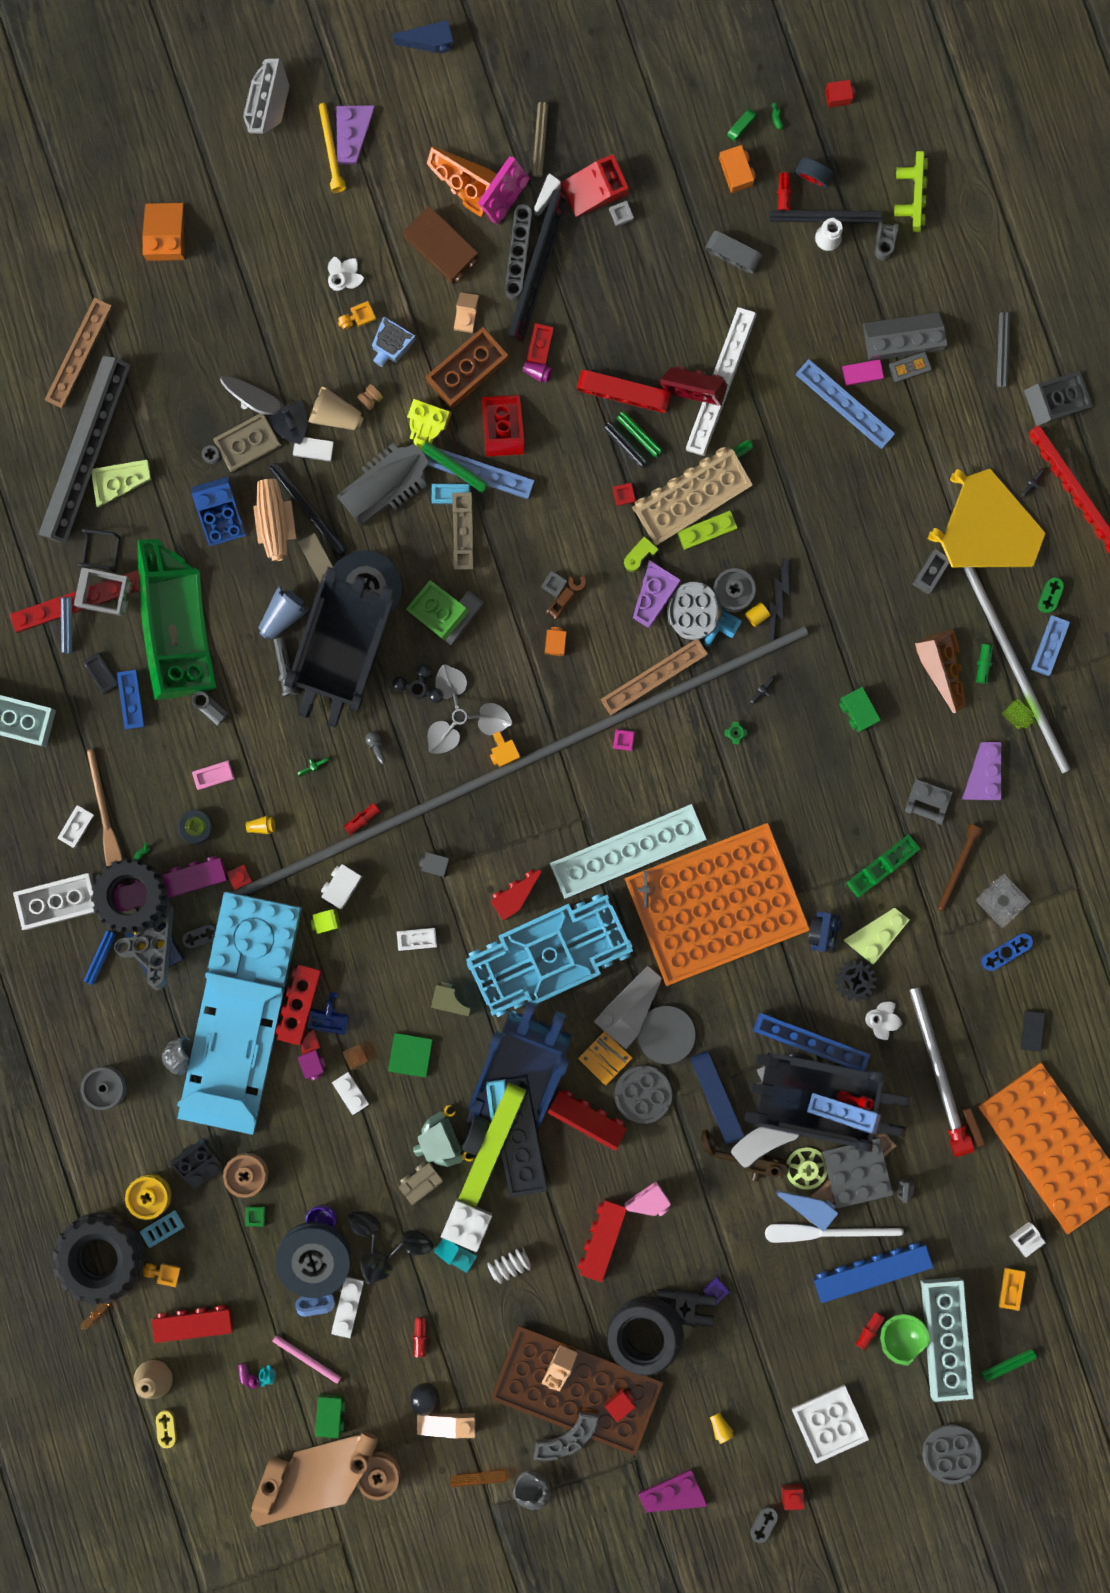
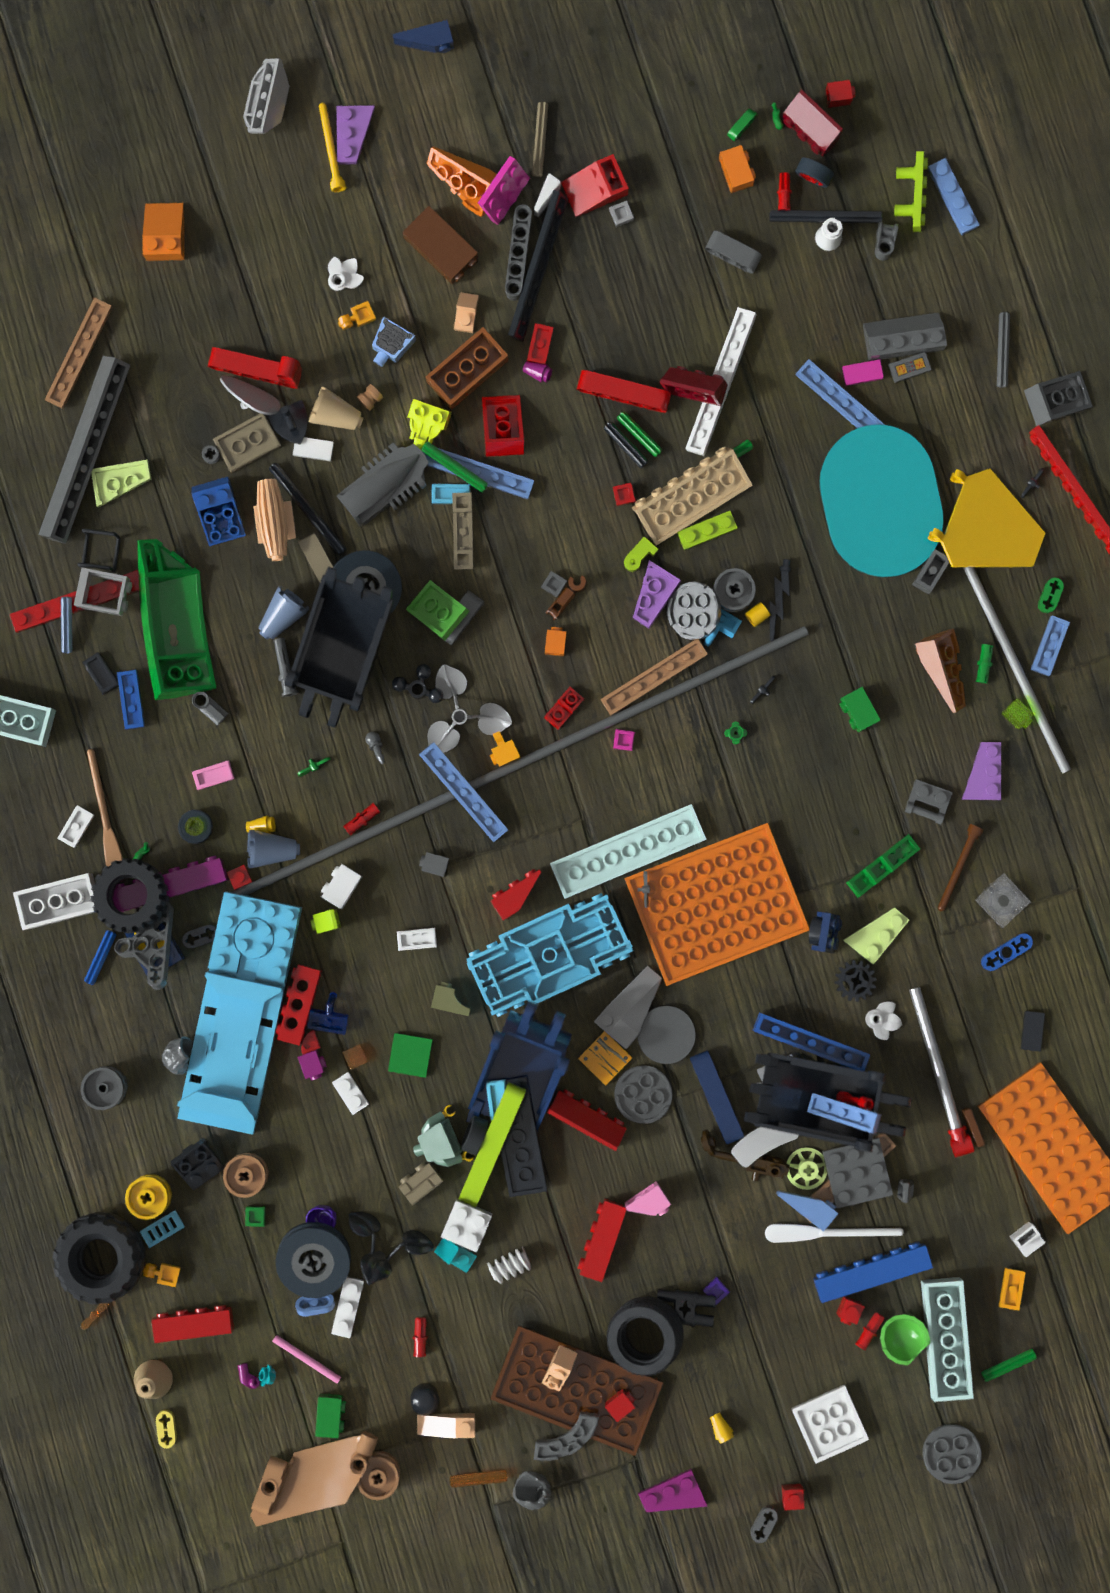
(269, 848): none -> sand blue cone
(282, 373): none -> red beam
(463, 792): none -> medium blue plate
(564, 708): none -> red slope
(812, 124): none -> slope
(849, 1310): none -> red brick
(880, 500): none -> teal tile
(953, 196): none -> medium blue plate

